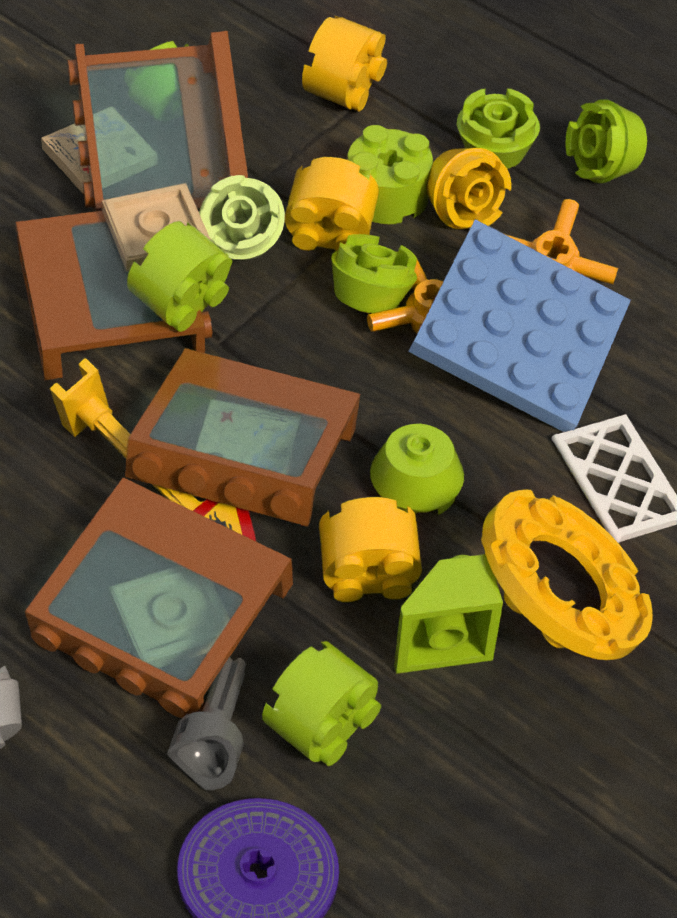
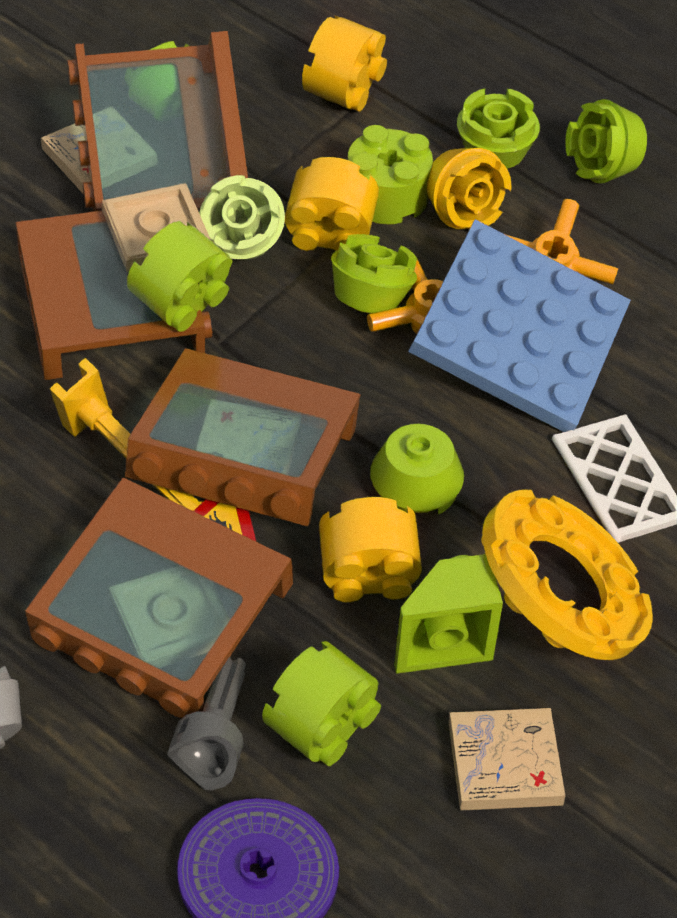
(506, 759): none -> tan tile

